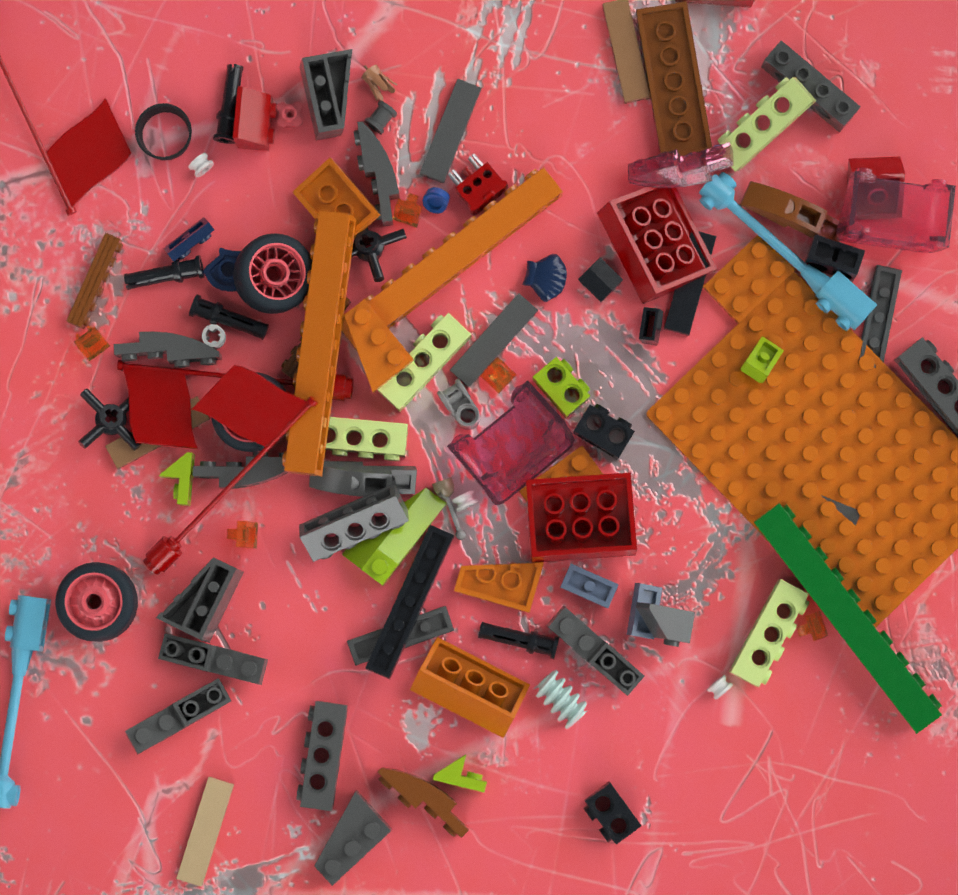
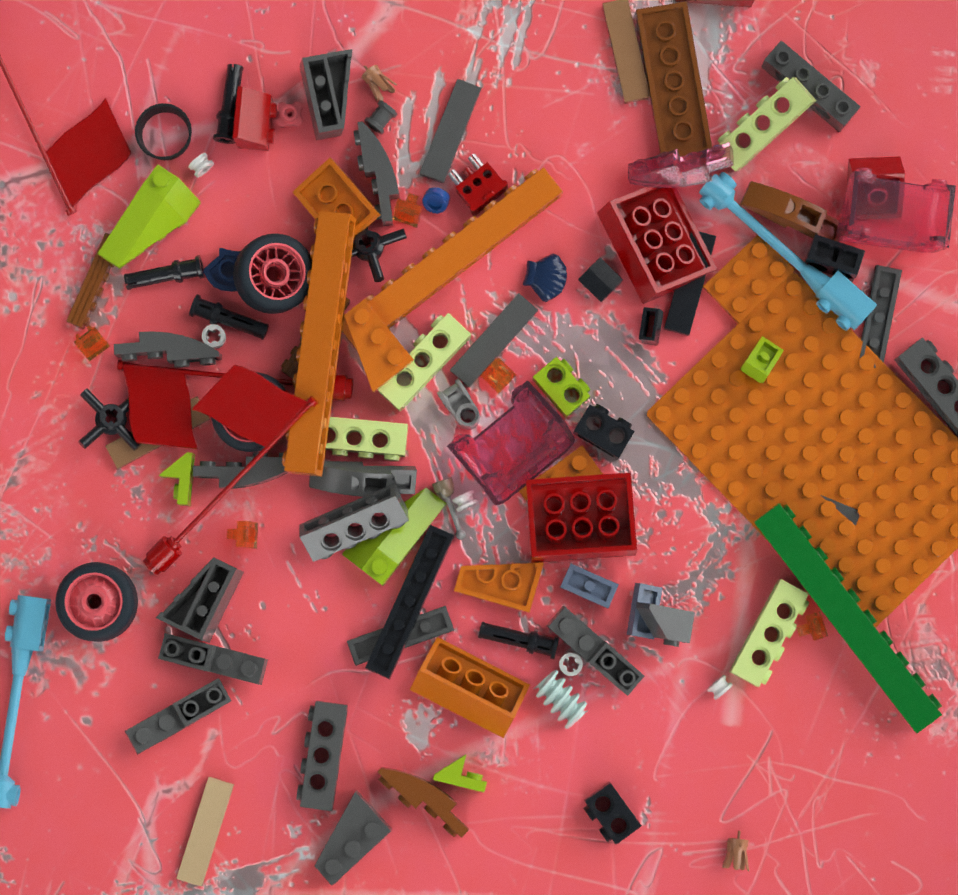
(153, 213): none -> lime wedge
(181, 246): dark blue plate -> none
(563, 668): none -> white bush
(737, 852): none -> nougat piece

